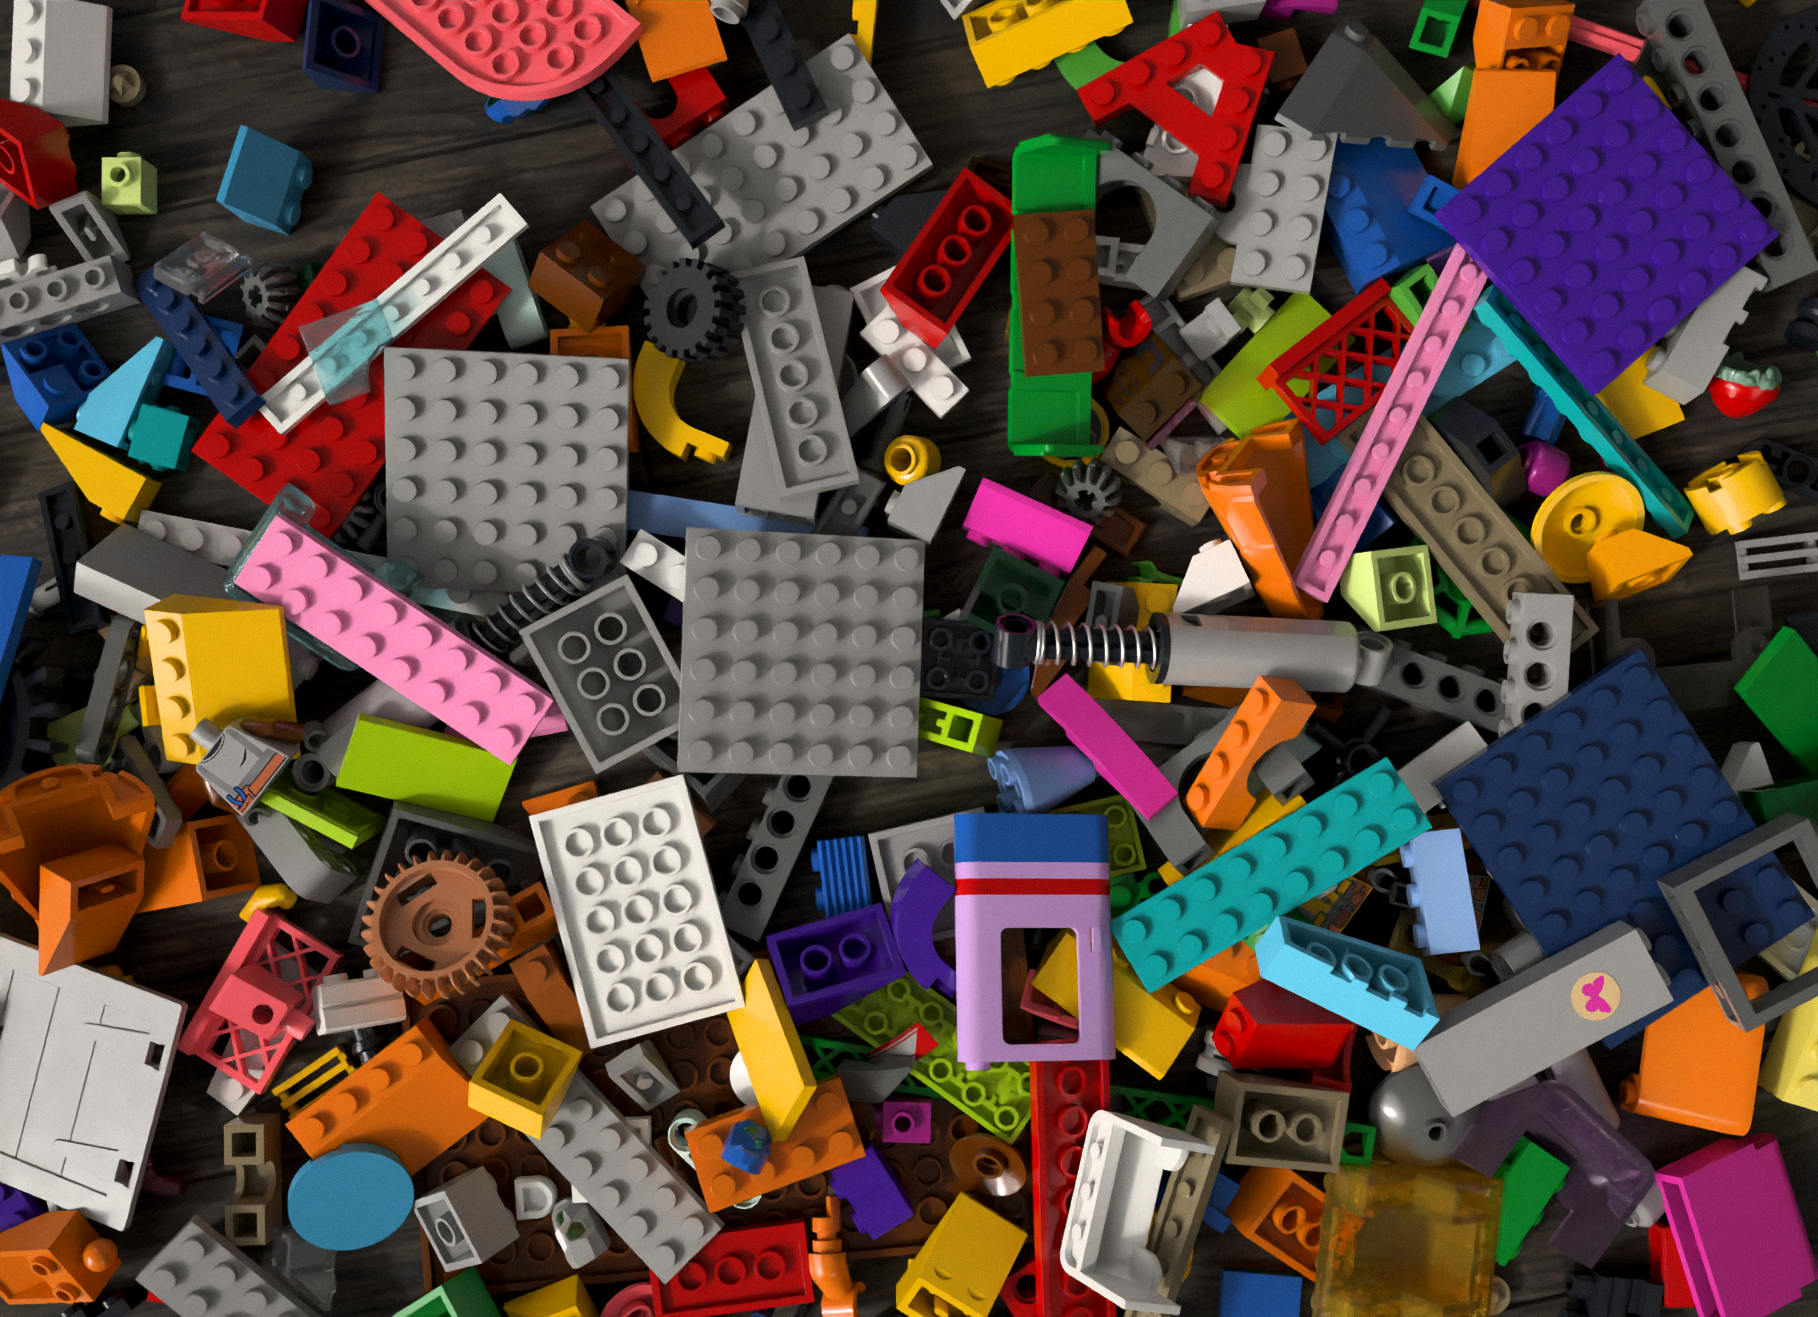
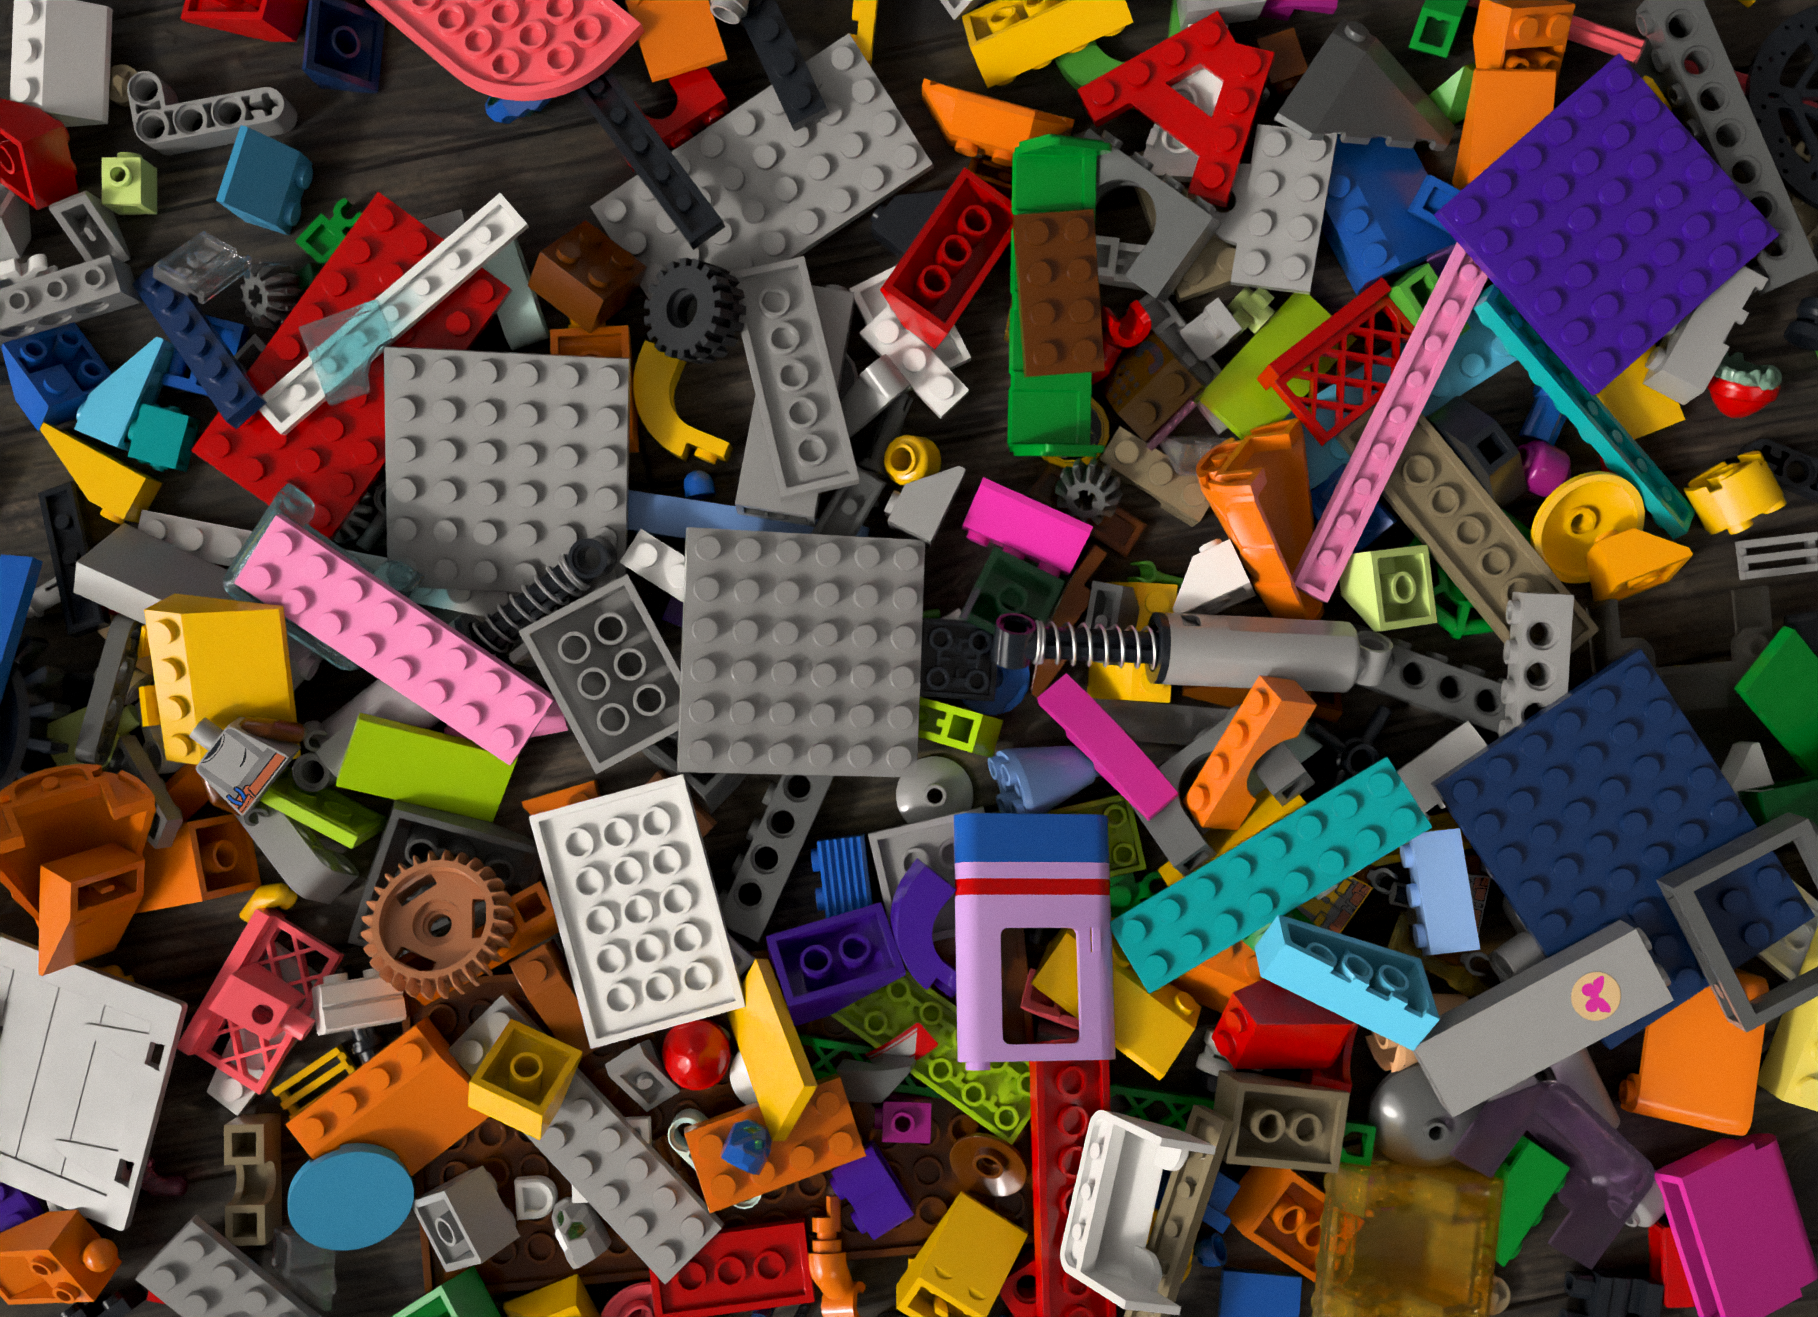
(260, 109): none -> light grey beam
(325, 235): none -> green plate
(697, 1054): none -> red hair
(698, 485): none -> blue hinge
(939, 774): none -> light grey dish
(987, 124): none -> orange wedge
(1211, 1250): none -> blue hinge

